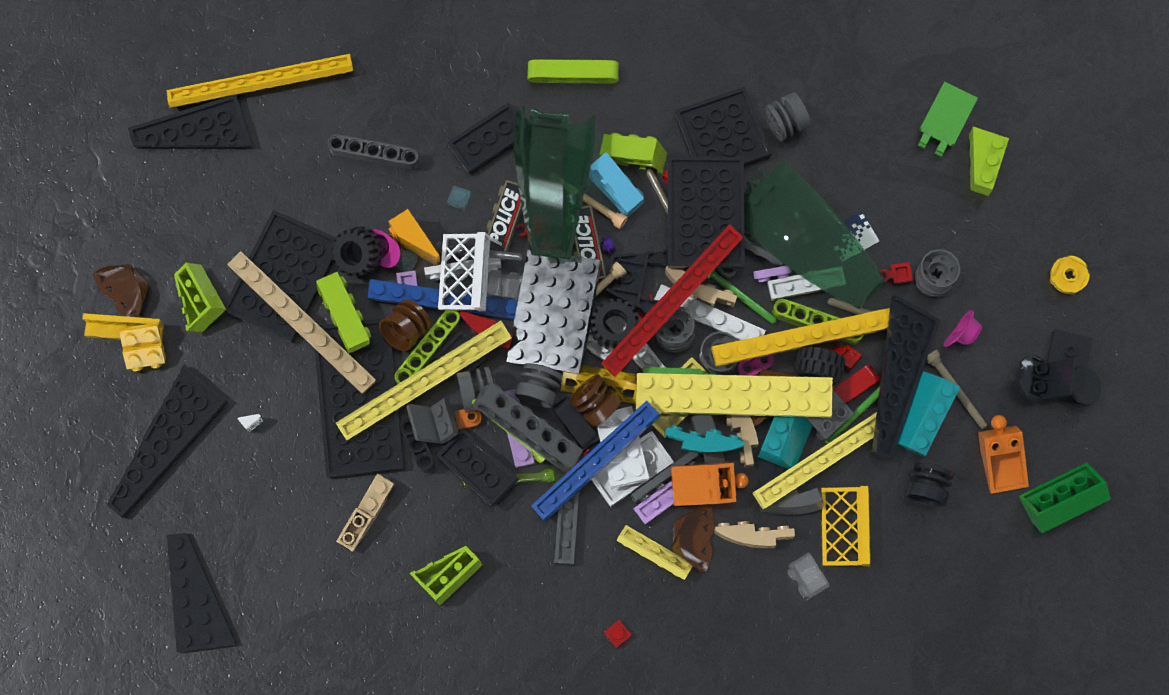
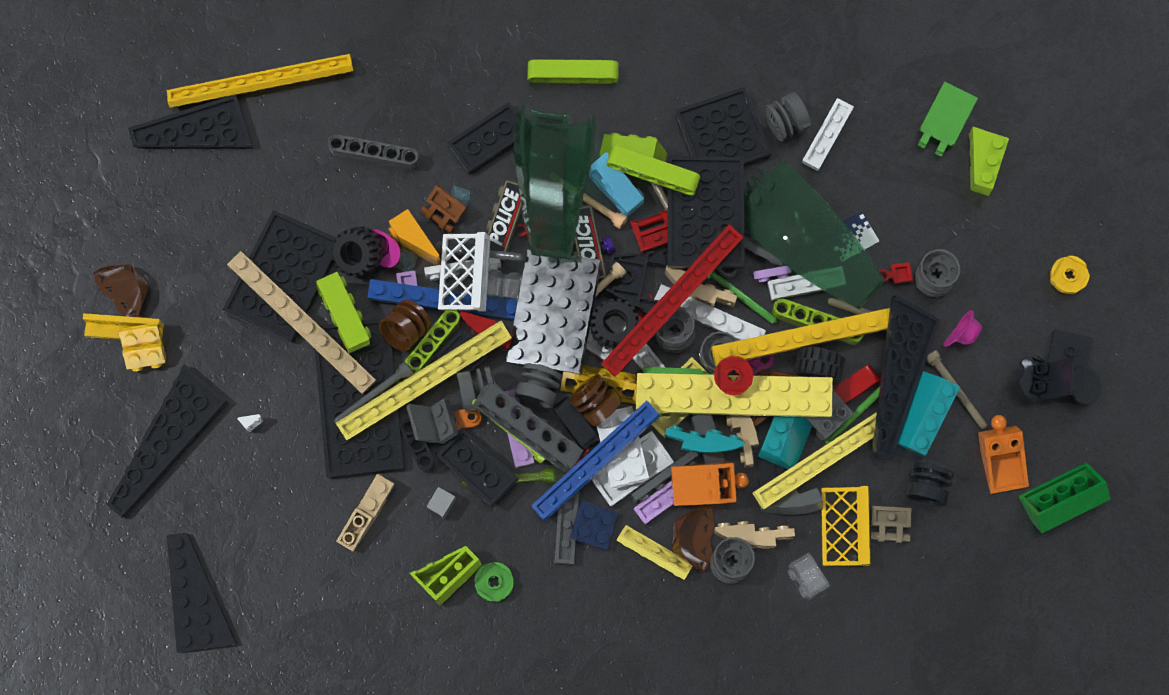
(198, 296): lime wedge -> none
(402, 372): none -> dark grey piece
(441, 502): none -> light grey panel
(446, 204): none -> dark orange plate
(505, 581): none -> bright green plate
(593, 525): none -> dark blue plate
(617, 633): red plate -> none
(652, 237): none -> red plate
(653, 170): none -> lime beam
(742, 368): none -> red plate
(742, 557): none -> dark grey wheel
(827, 134): none -> white plate
(852, 356): red plate -> none
(890, 517): none -> dark tan plate

